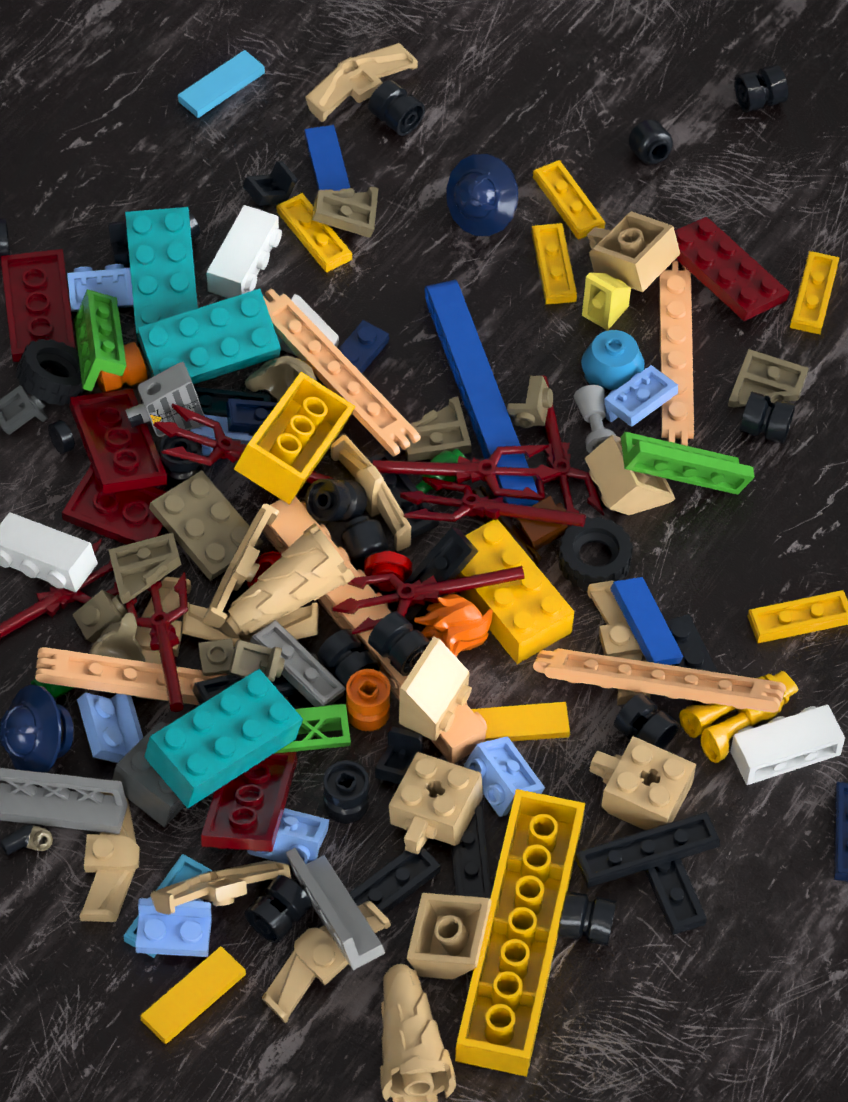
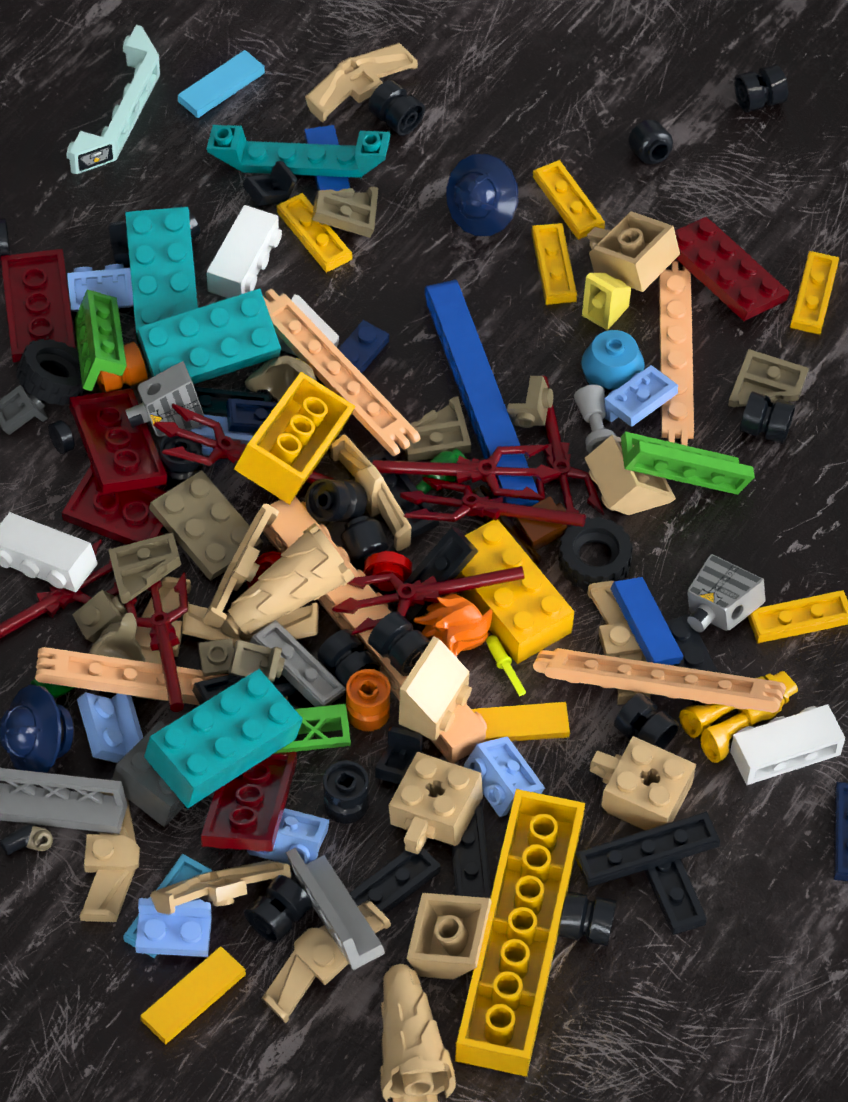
(93, 150): none -> light aqua slope
(230, 146): none -> teal slope
(504, 662): none -> neon yellow piece
(723, 595): none -> light grey torso

